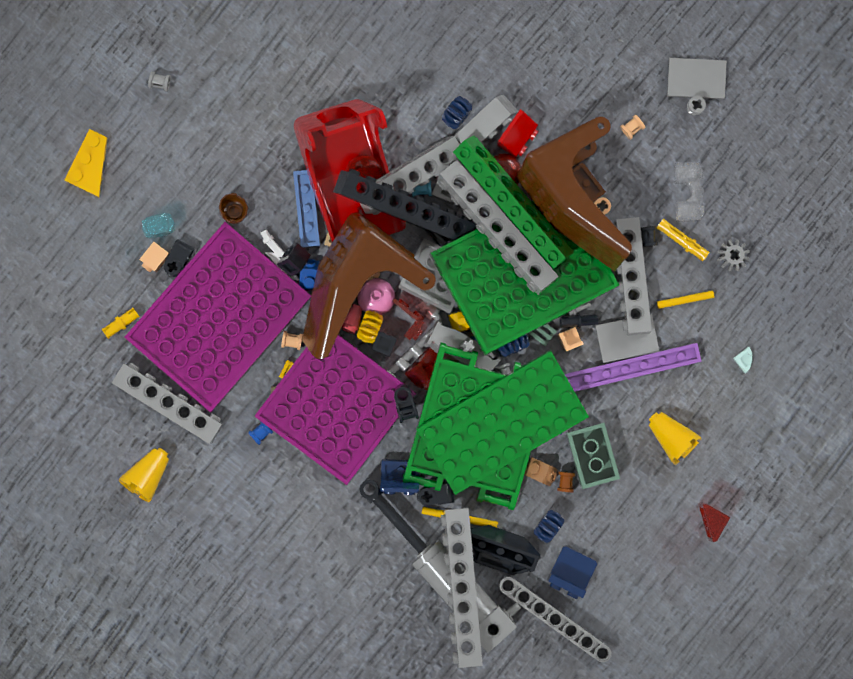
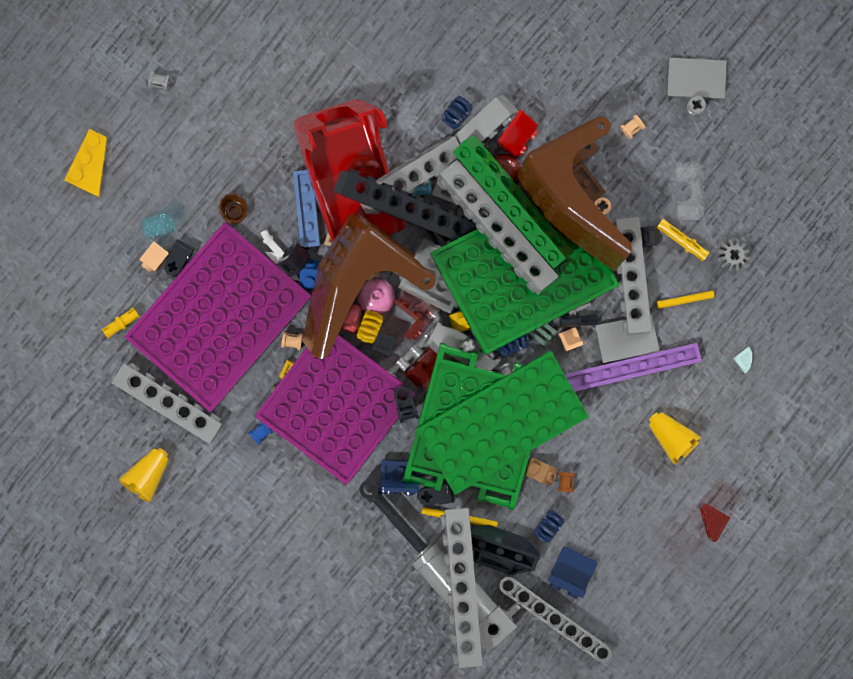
(592, 455): sand green brick -> none

